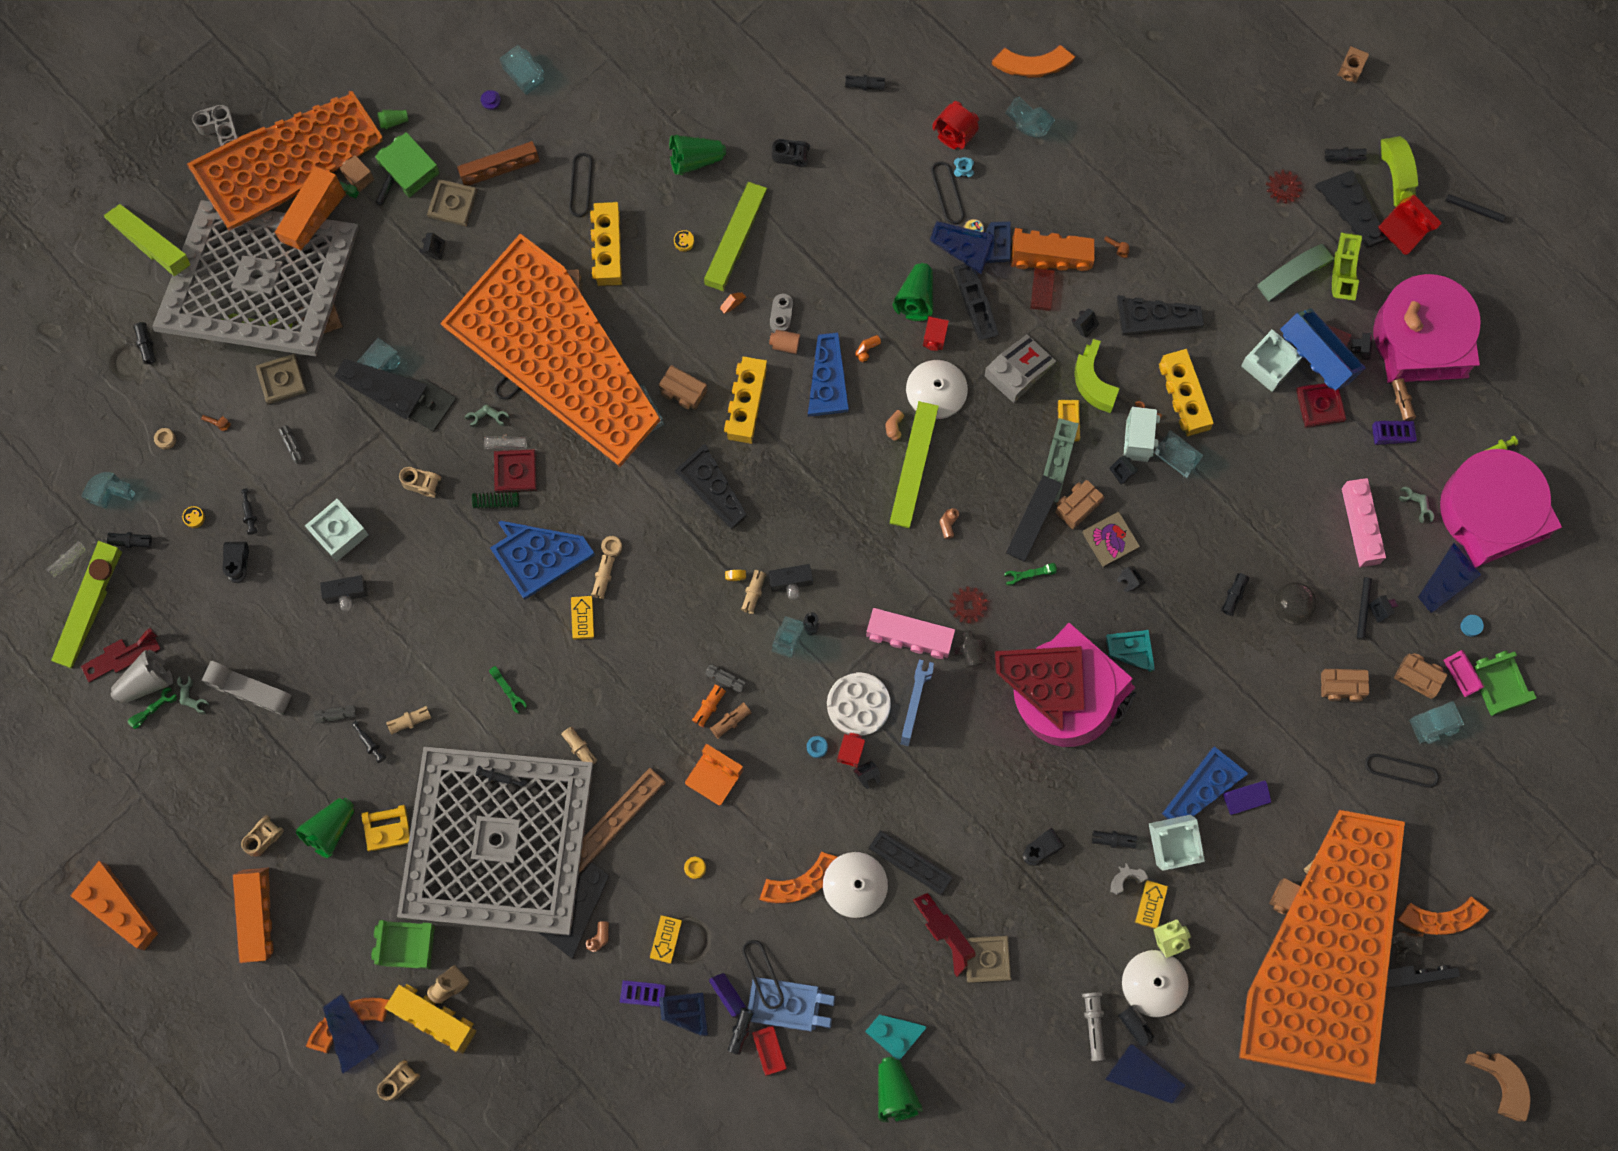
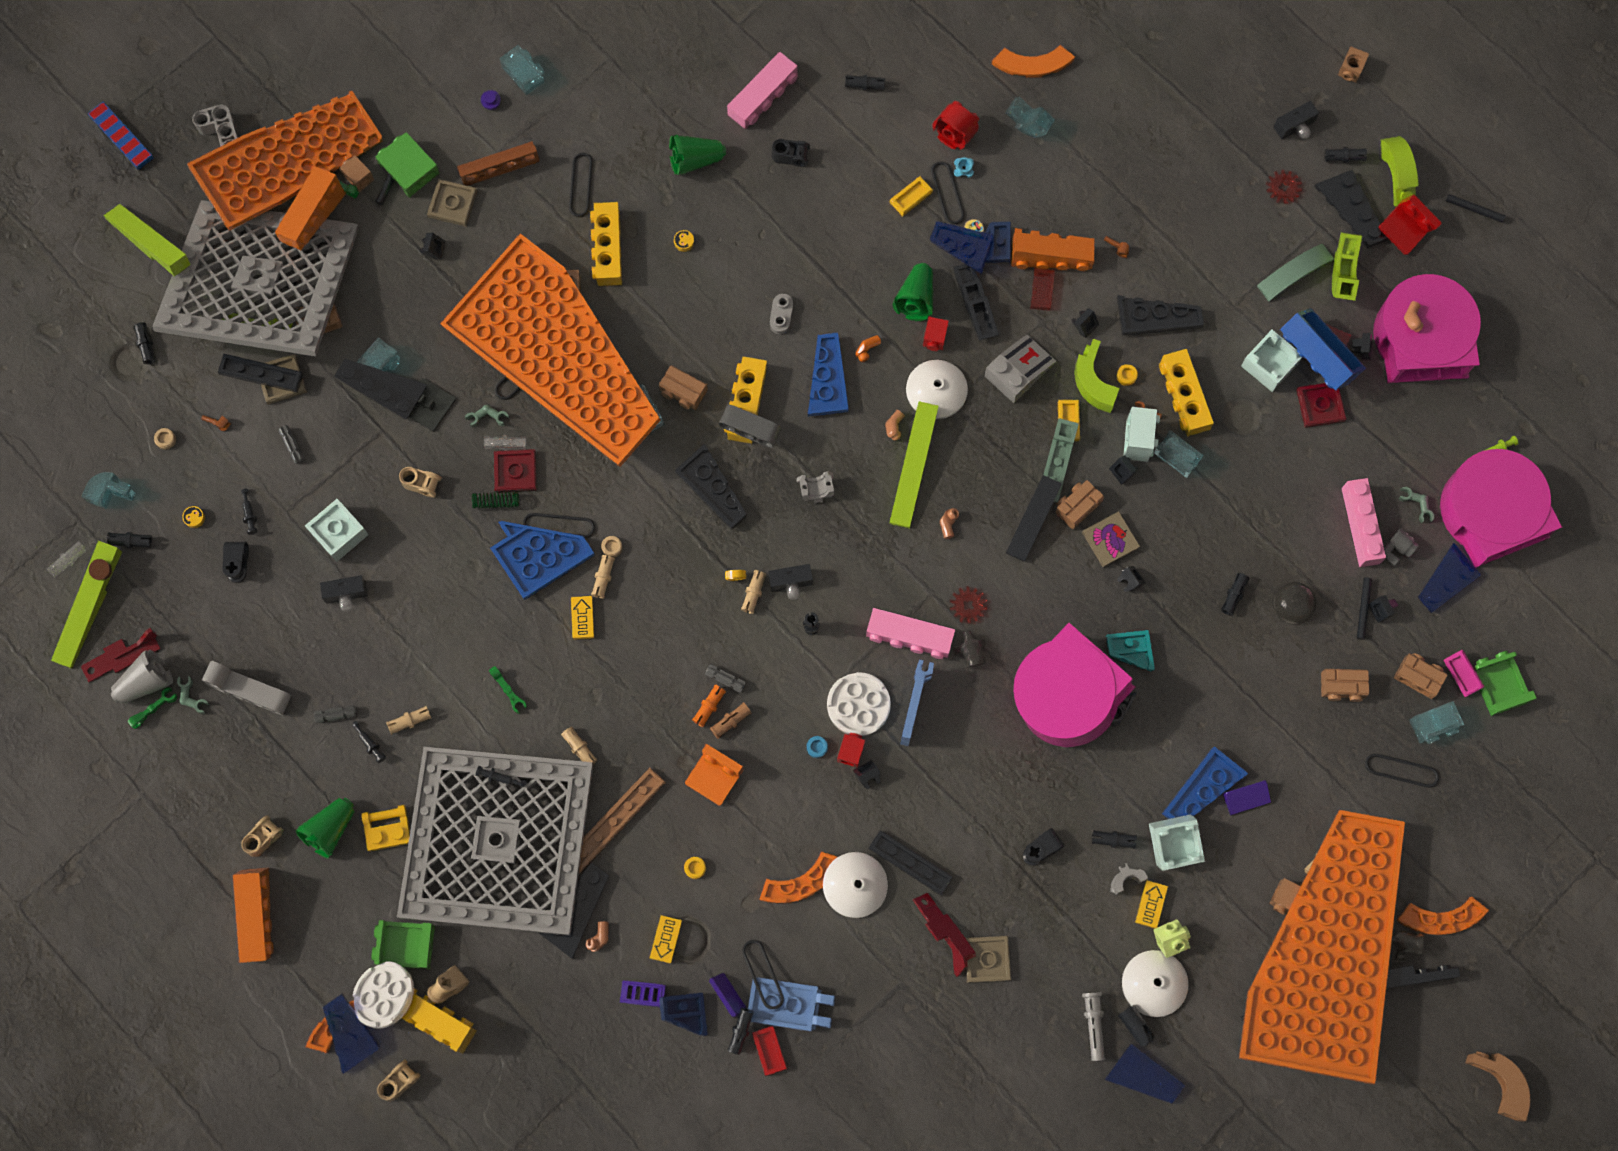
(111, 903): orange wedge -> none
(120, 135): none -> tile
(260, 373): none -> black tile
(383, 995): none -> white tile
(391, 118): bright green cone -> none
(563, 517): none -> black piece
(732, 302): orange tile -> none
(735, 237): lime slope -> none
(750, 426): none -> dark grey beam
(762, 90): none -> bright pink brick
(785, 341): nougat brick -> none
(787, 637): clear light blue brick -> none
(816, 487): none -> light grey piece
(894, 1034): teal wing -> none
(895, 1092): green cone -> none
(911, 196): none -> yellow tile
(1046, 679): dark red wing -> none
(1048, 569): green piece -> none
(1127, 375): none -> yellow tile
(1297, 121): none -> black piece
(1379, 439): dark purple slope -> none
(1402, 543): none -> dark grey piece
(1403, 399): medium nougat pin -> none
(1472, 625): dark azure tile -> none

